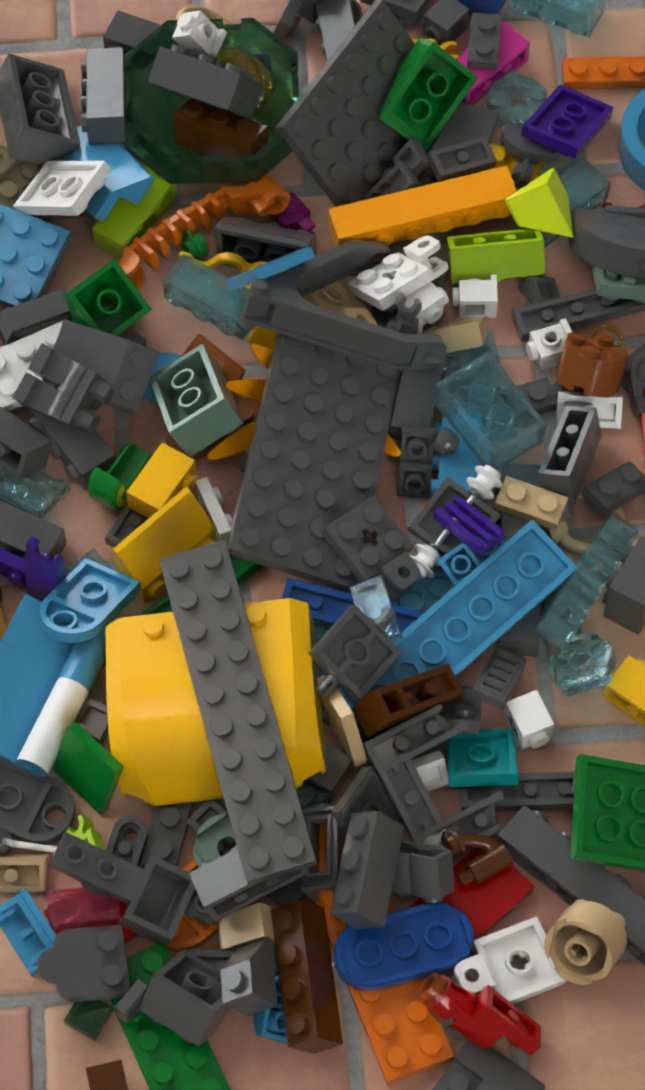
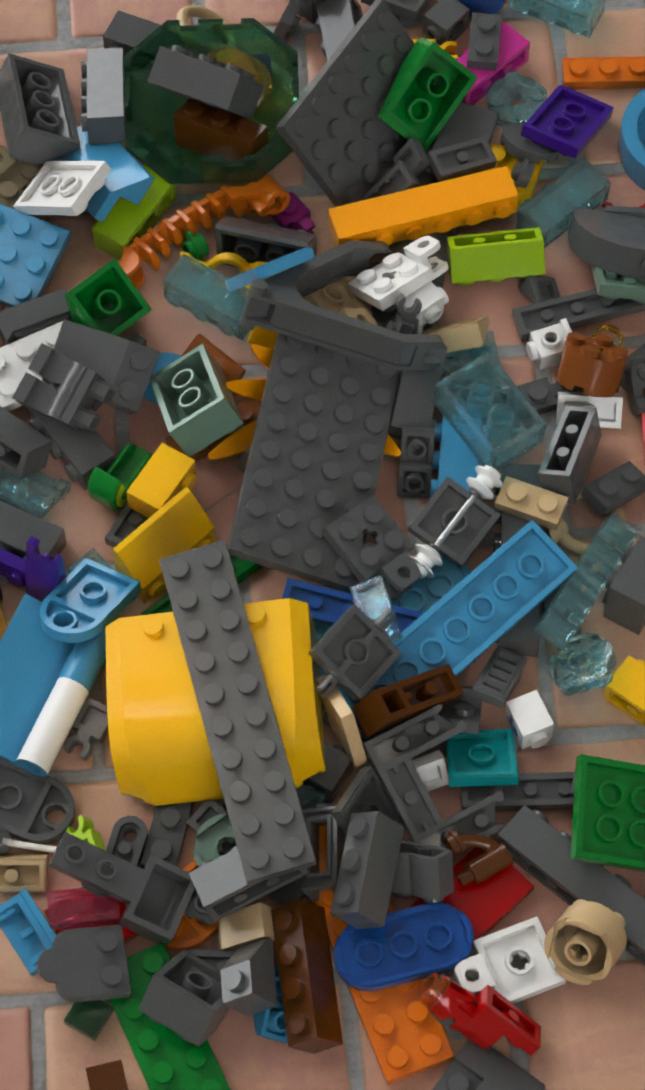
(88, 767): green tile -> none
(128, 1006): dark grey tile -> none
(198, 34): white brick -> none
(211, 502): white plate -> none
(446, 442): dark grey hinge -> none
(463, 560): dark azure slope -> none
(472, 522): dark purple tile -> none
(476, 297): white brick -> none
(542, 205): neon yellow slope -> none

